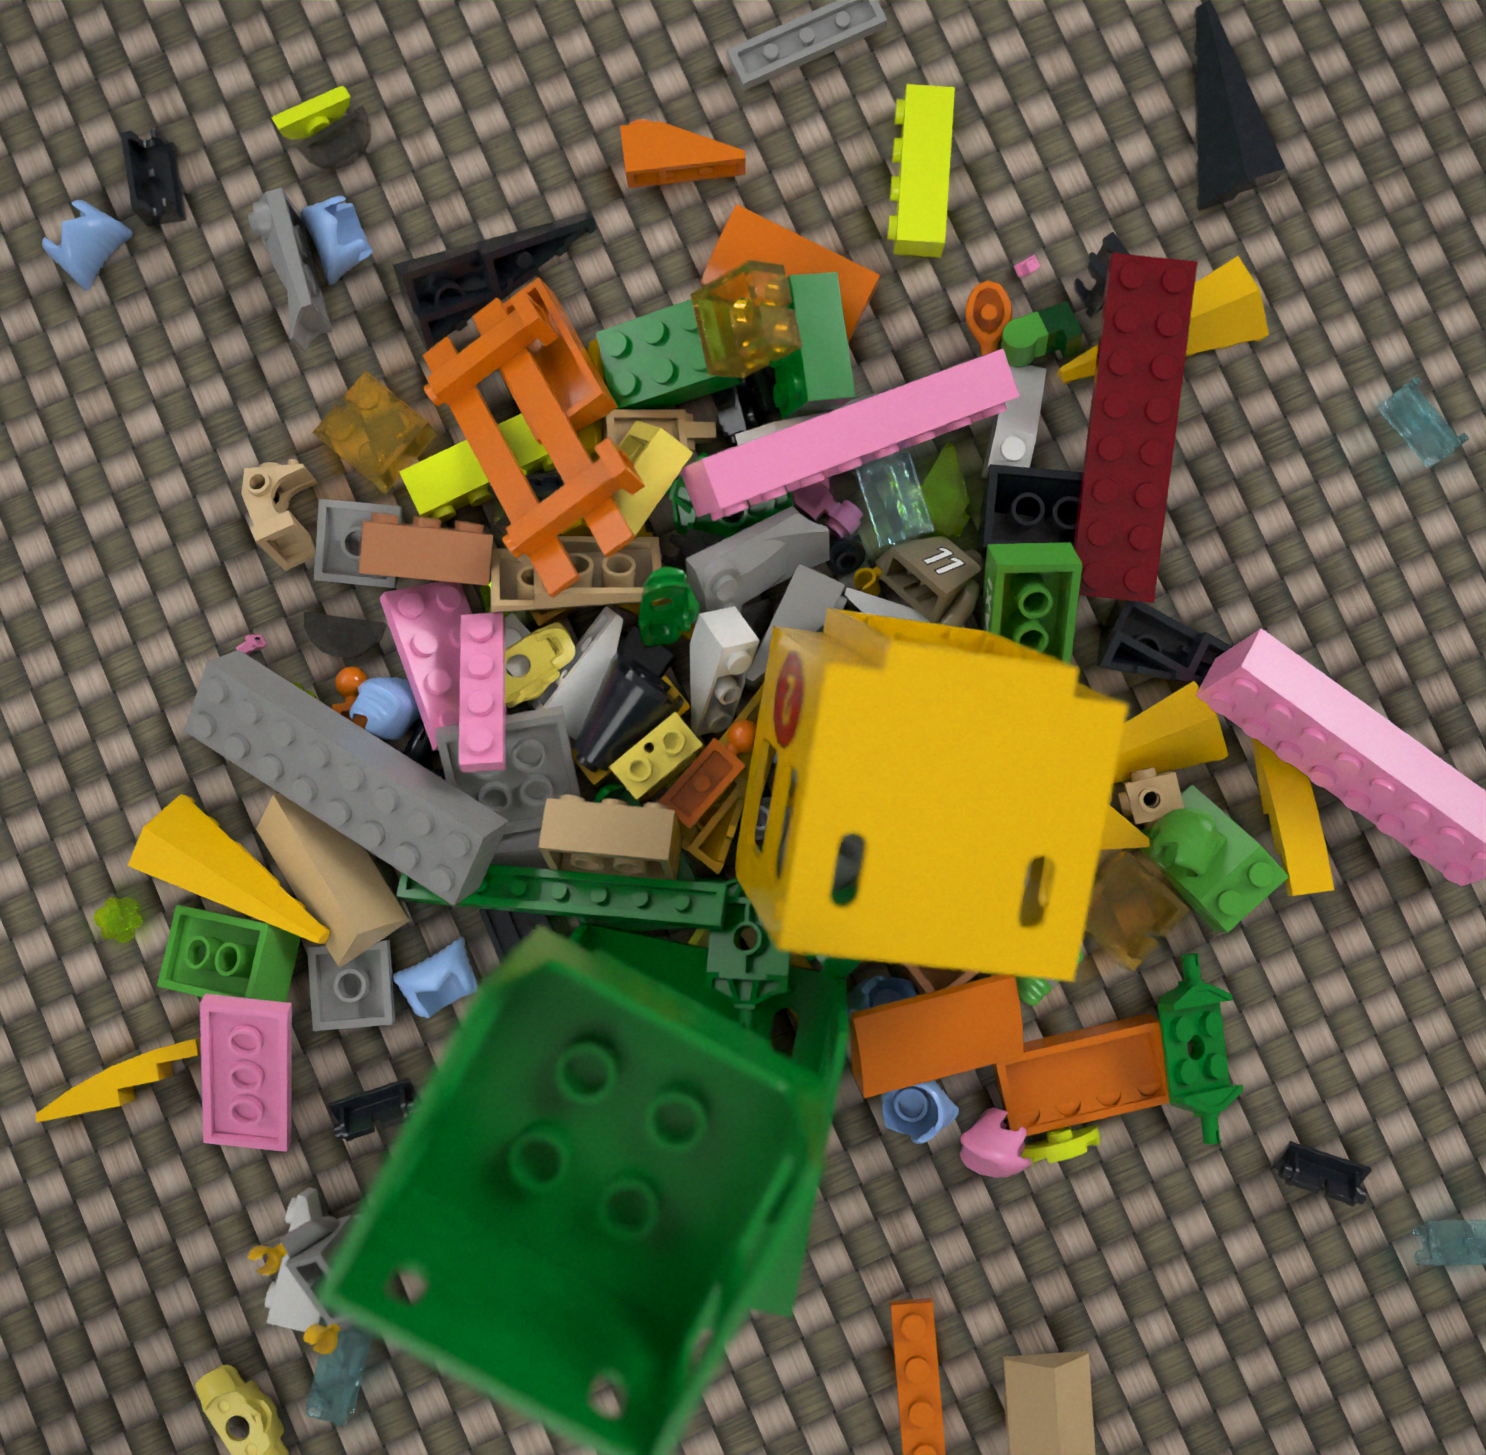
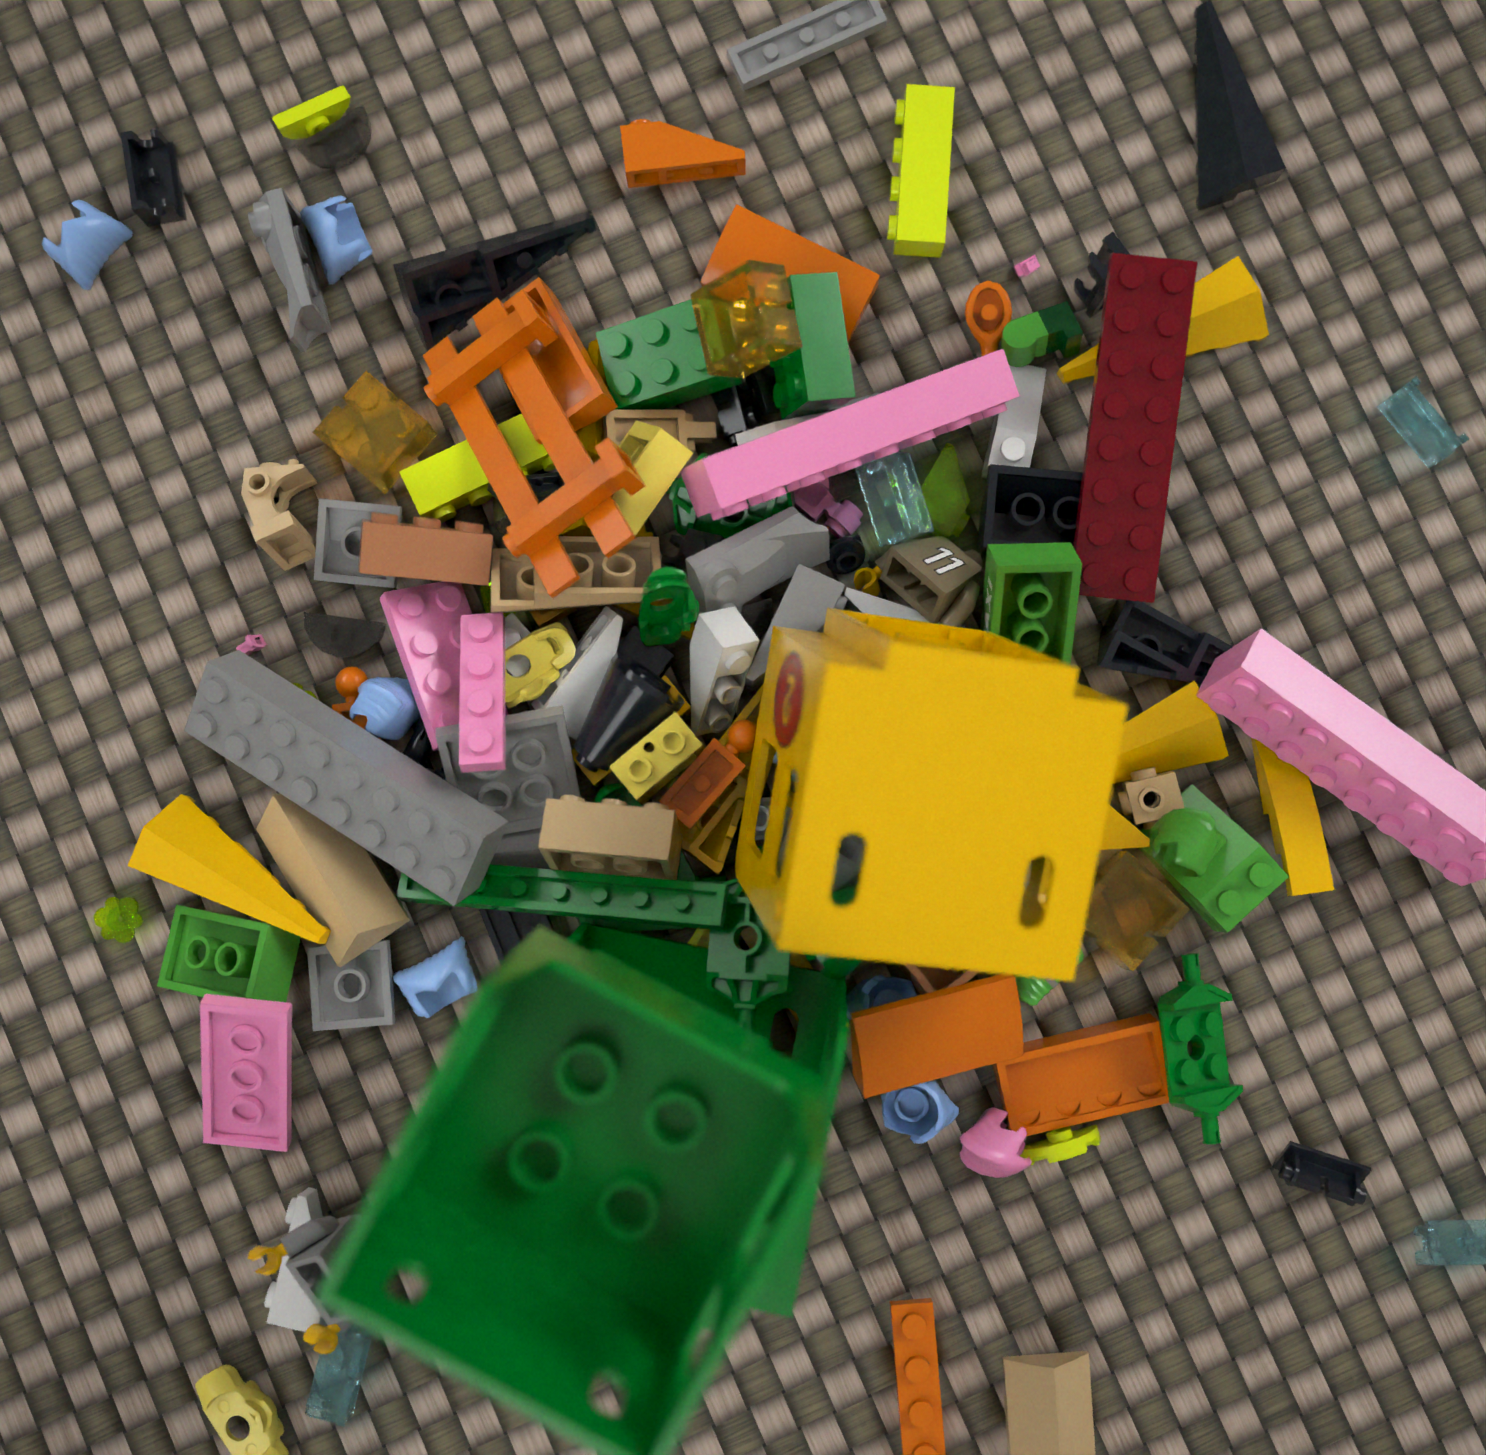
(115, 1084): yellow slope -> none
(388, 1103): black hinge -> none

